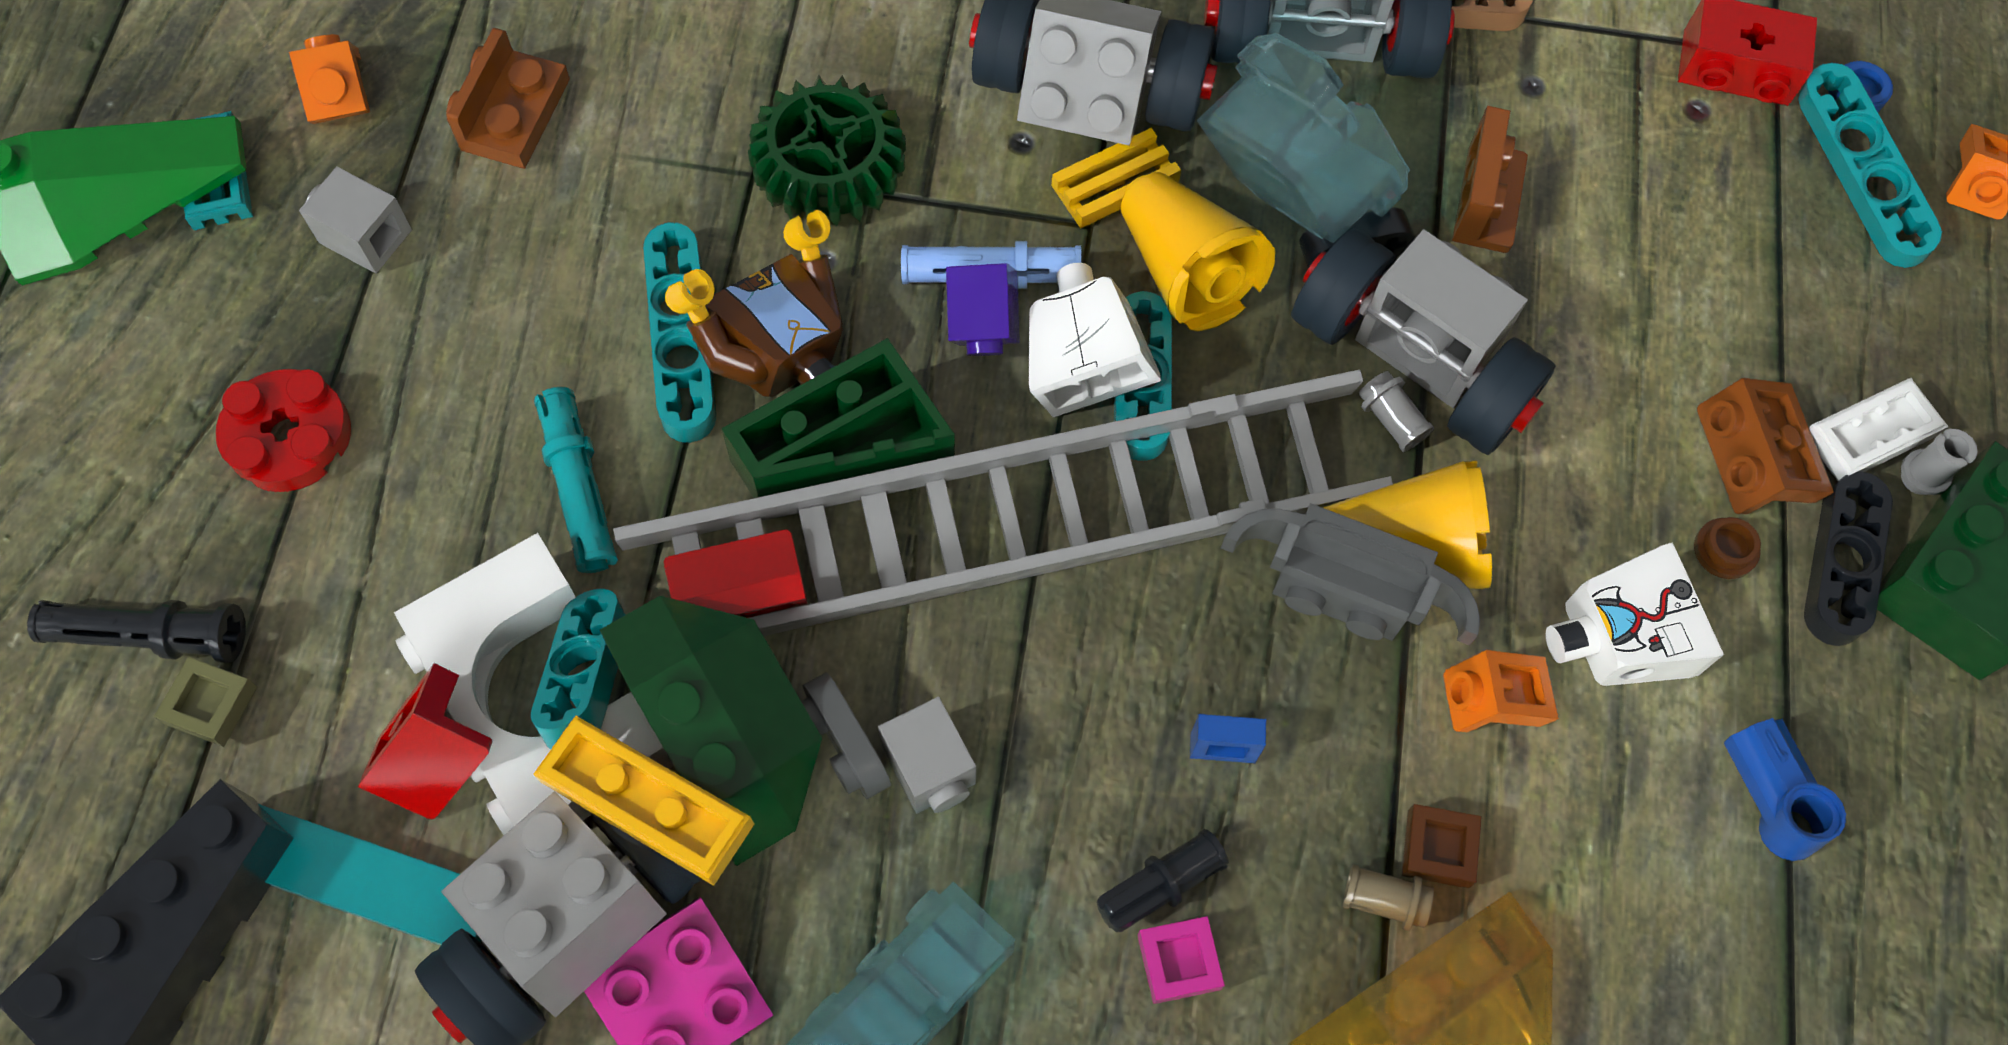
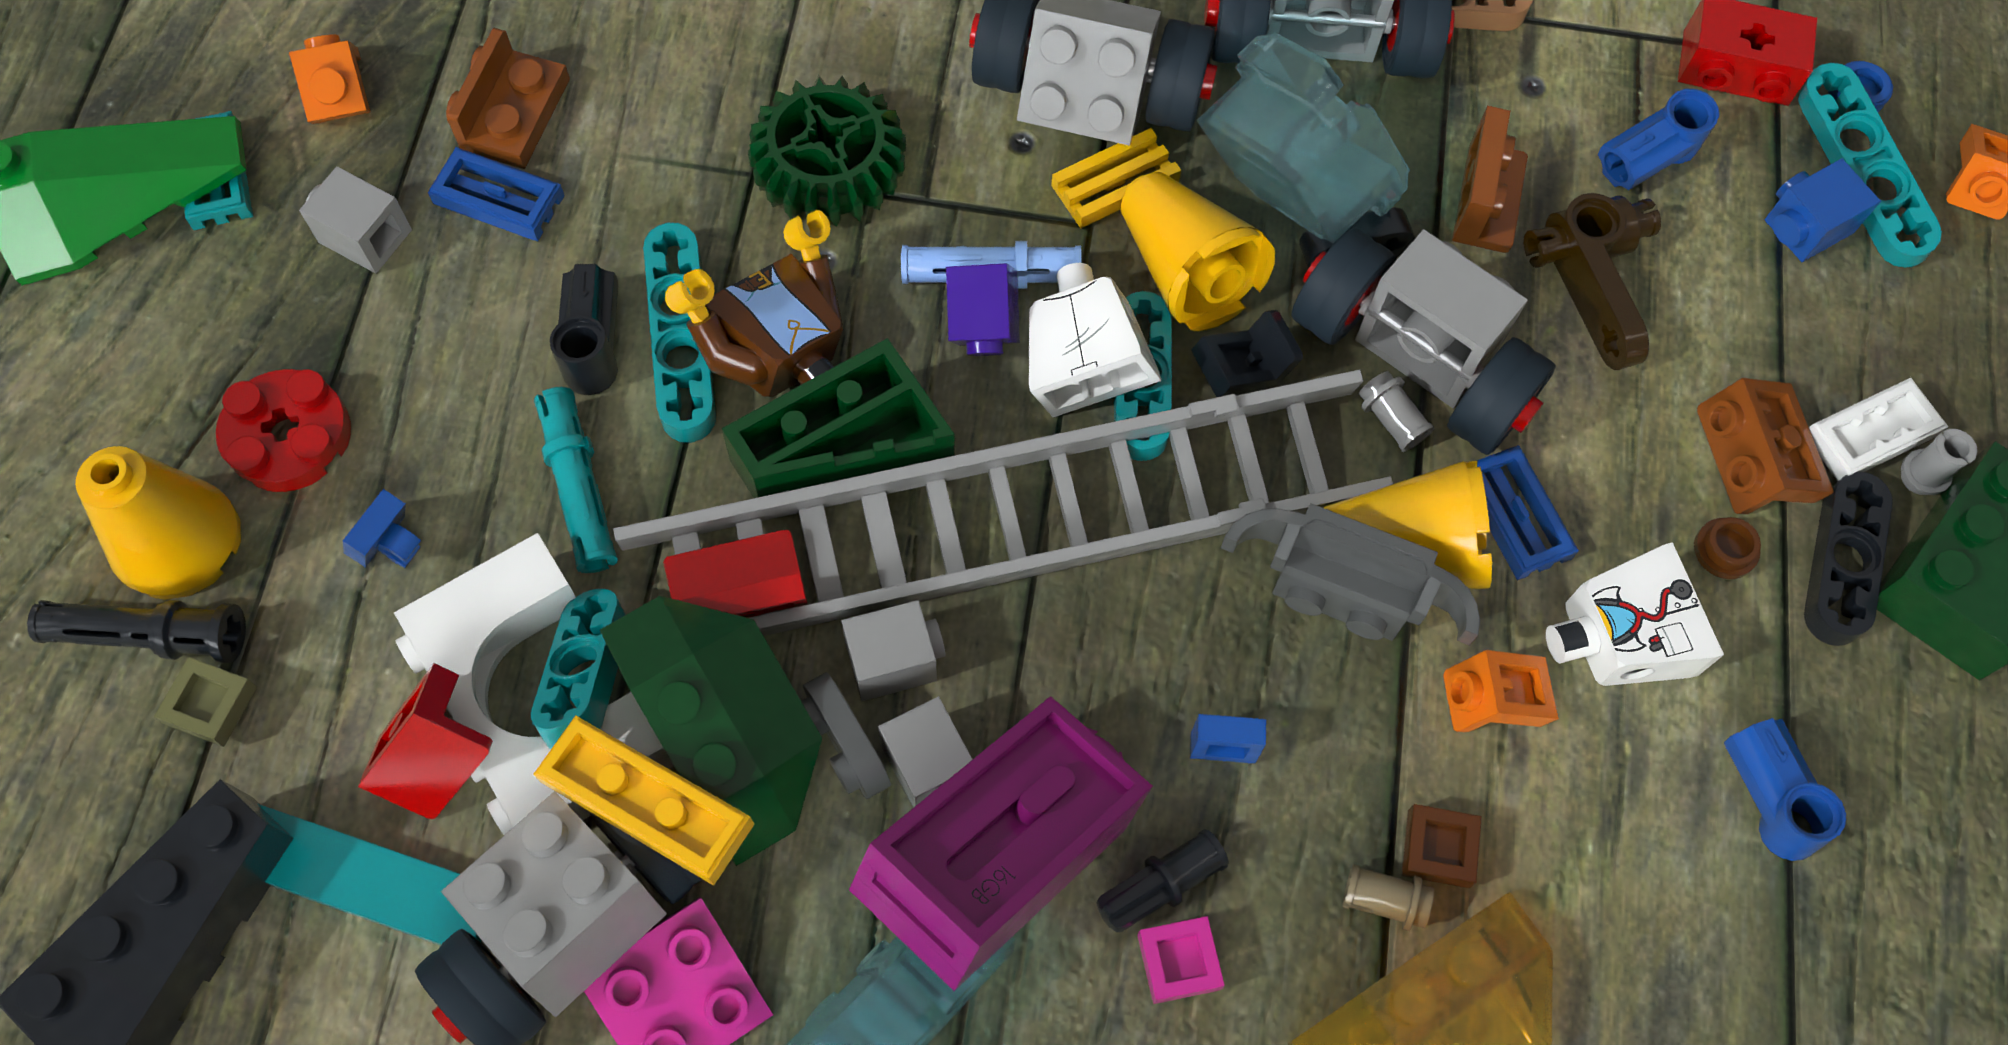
(157, 523): none -> yellow cone
(380, 531): none -> blue tile
(529, 226): none -> blue tile
(586, 327): none -> black piece
(892, 649): none -> light grey brick
(998, 840): none -> magenta piece
(1248, 358): none -> black bracket
(1501, 528): none -> blue tile
(1582, 248): none -> dark brown piece
(1660, 140): none -> blue piece
(1820, 209): none -> blue brick

